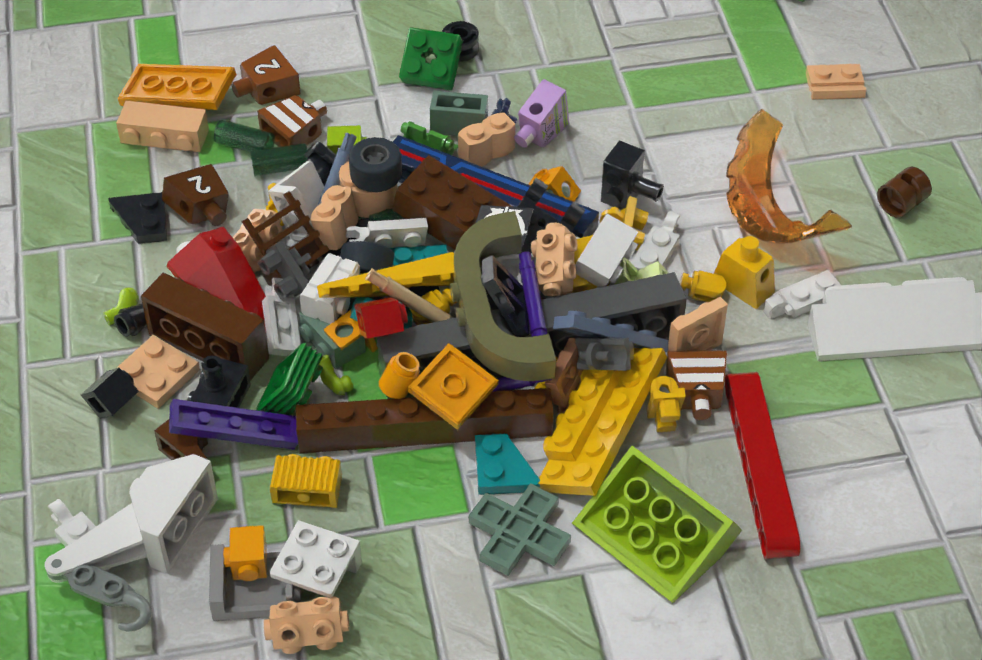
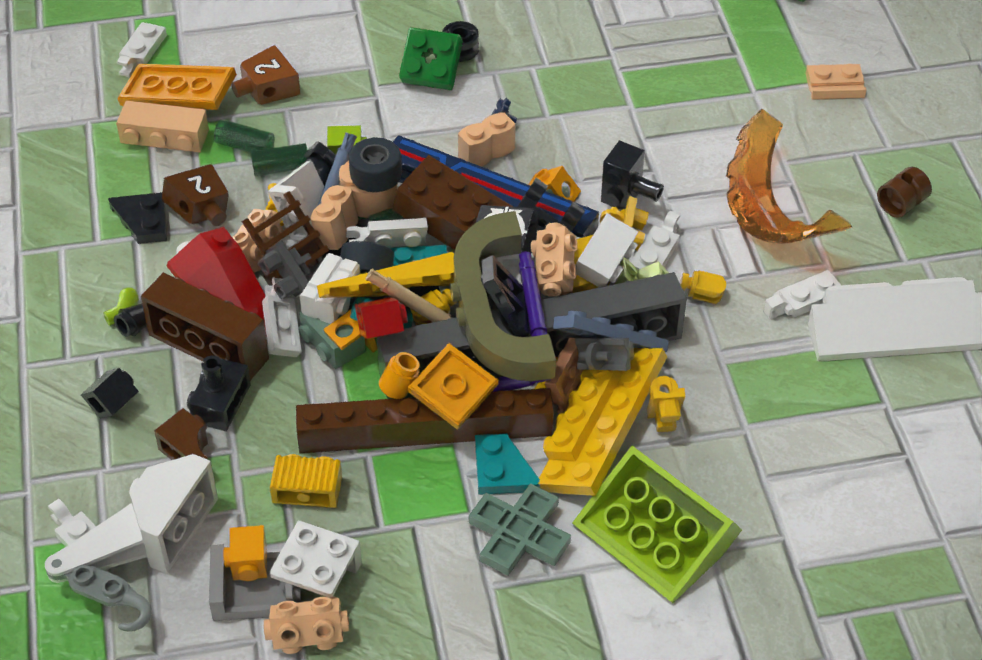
(140, 47): none -> white plate
(159, 370): light nougat plate -> none
(232, 424): dark purple plate -> none
(291, 381): green brick -> none
(292, 120): dark orange torso -> none
(331, 380): lime arm -> none
(431, 139): bright green hinge -> none
(455, 111): sand green brick -> none
(543, 115): lavender torso -> none
(700, 328): light nougat plate -> none
(701, 376): dark orange torso -> none
(747, 271): yellow torso -> none
(762, 466): red beam -> none

